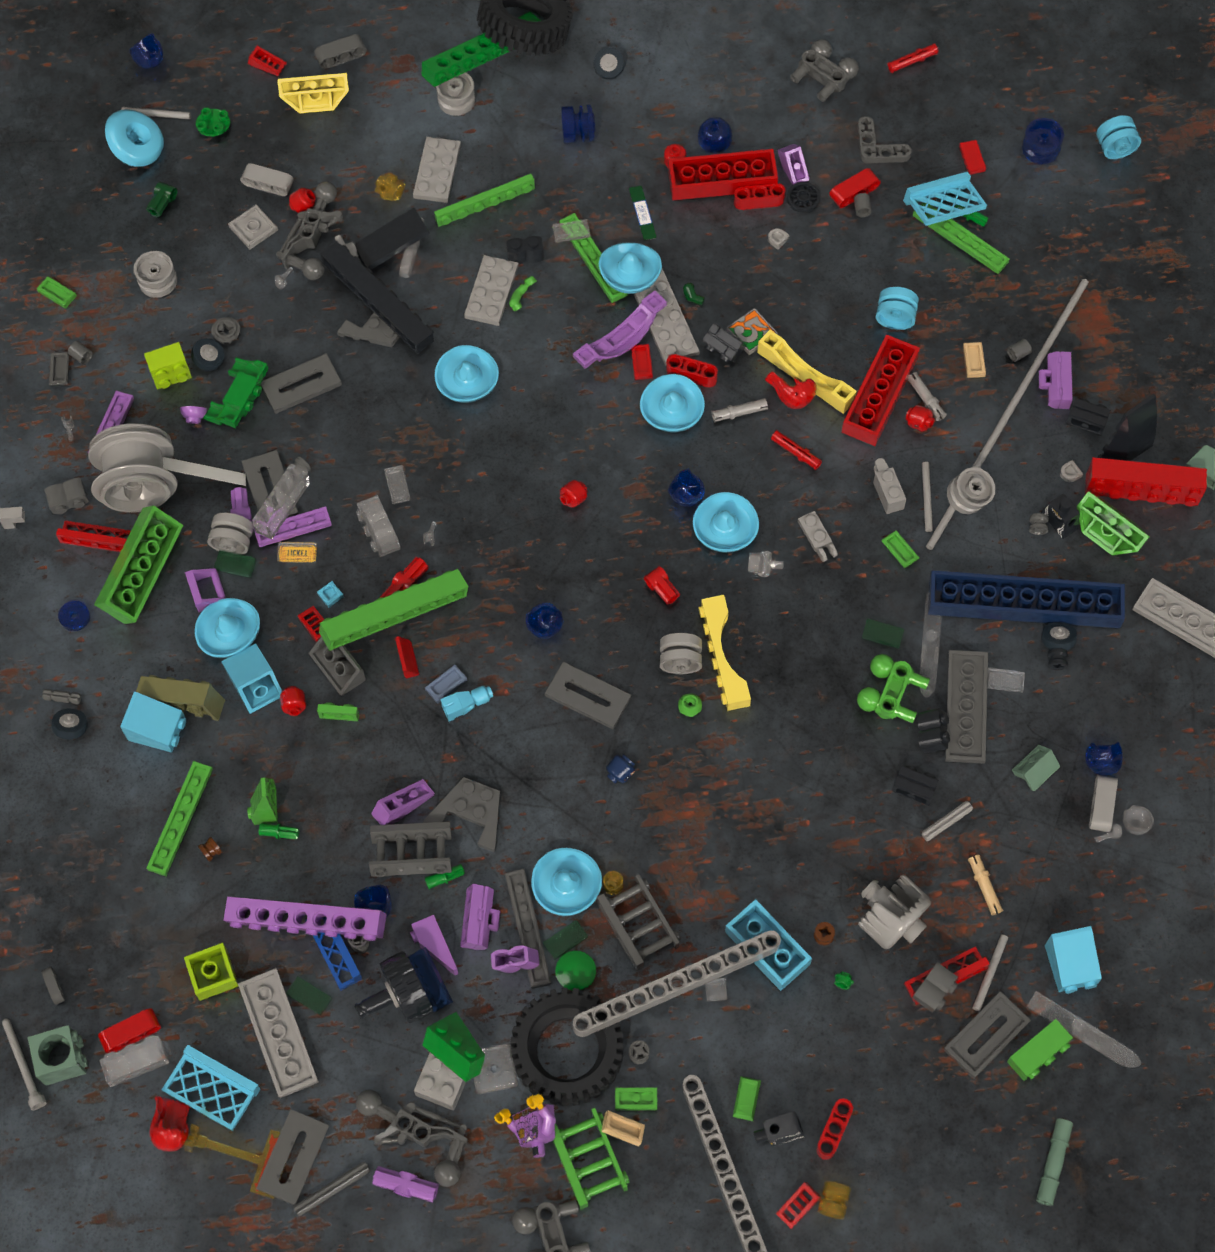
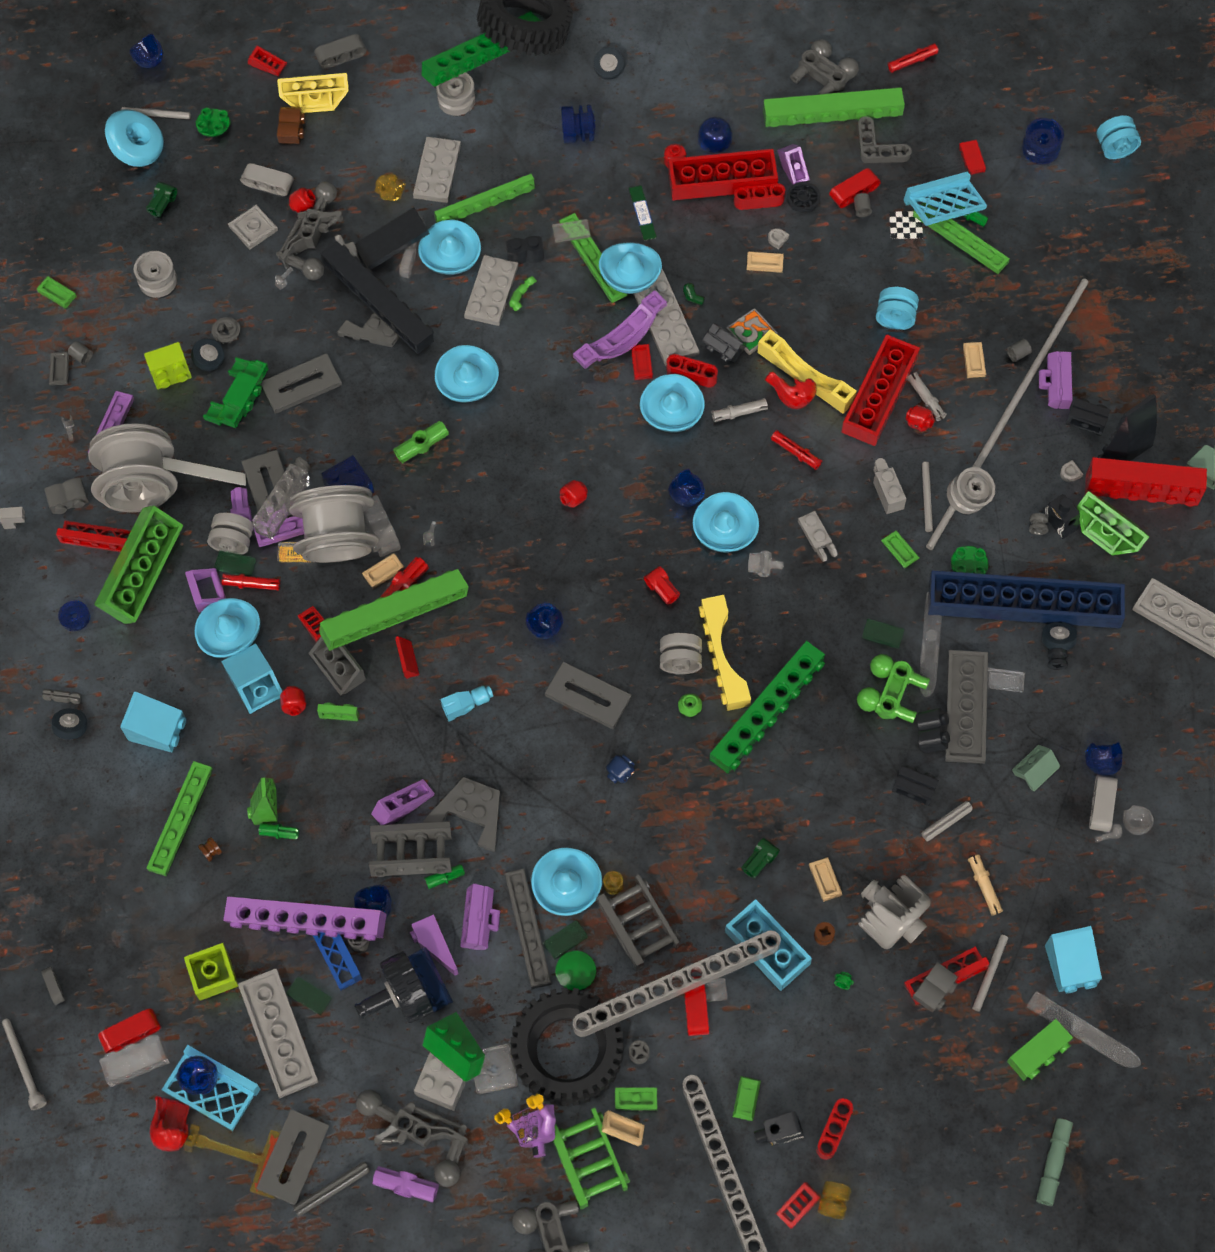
(45, 1042): sand green brick -> none
(183, 695): olive wedge -> none
(193, 414): medium lavender piece -> none
(197, 1075): none -> clear blue piece
(251, 582): none -> red pin
(290, 125): none -> reddish brown brick
(330, 594): medium azure tile -> none
(333, 523): none -> light grey wheel
(347, 473): none -> clear blue brick
(383, 571): none -> tan tile
(397, 484): clear tile -> none
(412, 447): none -> bright green piece
(446, 683): sand blue tile -> none
(450, 247): none -> medium azure hat
(515, 959): medium lavender brick -> none
(696, 1011): none -> red beam
(763, 854): none -> dark green piece
(765, 262): none -> tan tile
(807, 655): none -> green brick
(825, 879): none -> tan tile
(833, 107): none -> bright green brick
(905, 225): none -> sticker
(969, 560): none -> green dish
(997, 1007): dark grey piece -> none

